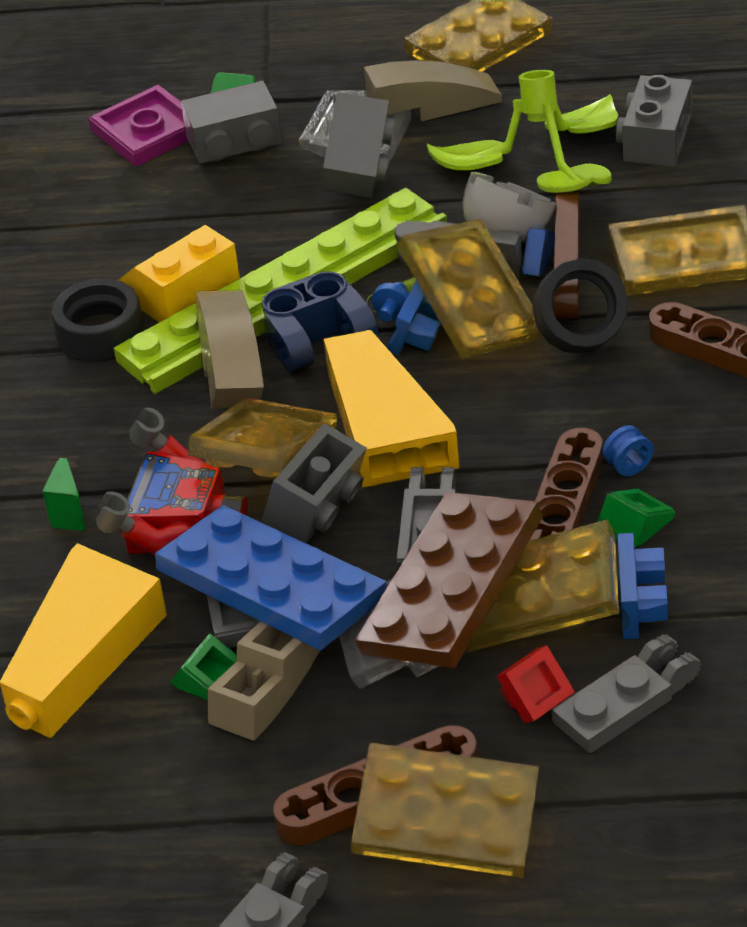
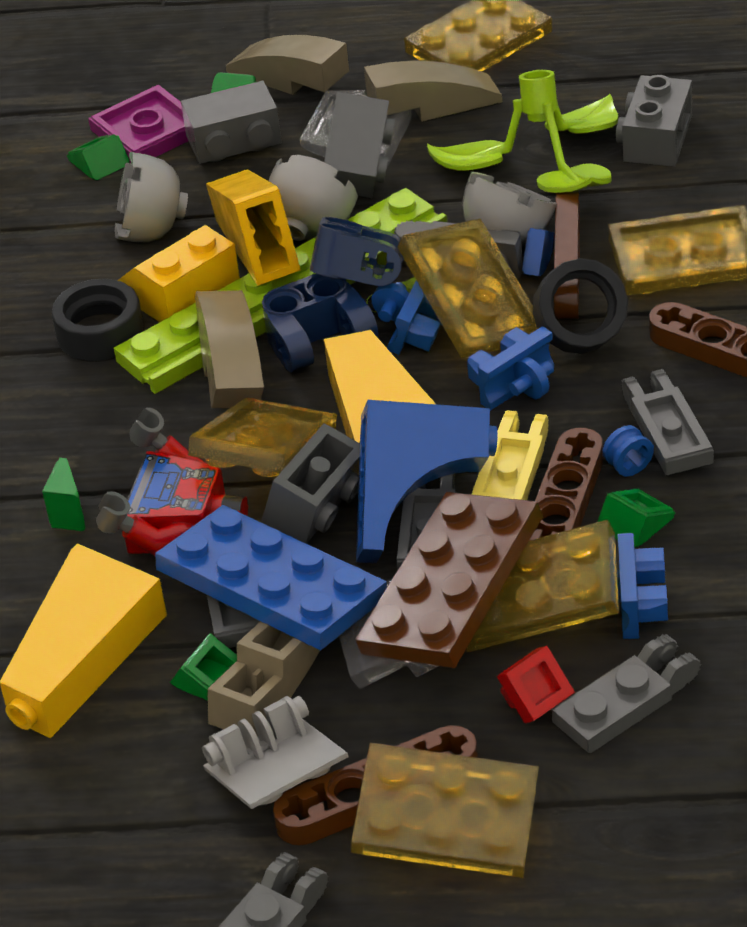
(99, 156): none -> green slope
(148, 199): none -> light grey cylinder
(255, 220): none -> yellow slope
(275, 760): none -> light grey hinge
(293, 62): none -> dark tan slope
(311, 193): none -> light grey cylinder
(342, 252): none -> dark blue piece
(406, 448): none -> blue arch
(515, 461): none -> light yellow hinge
(517, 369): none -> blue hips
(668, 424): none -> dark grey hinge

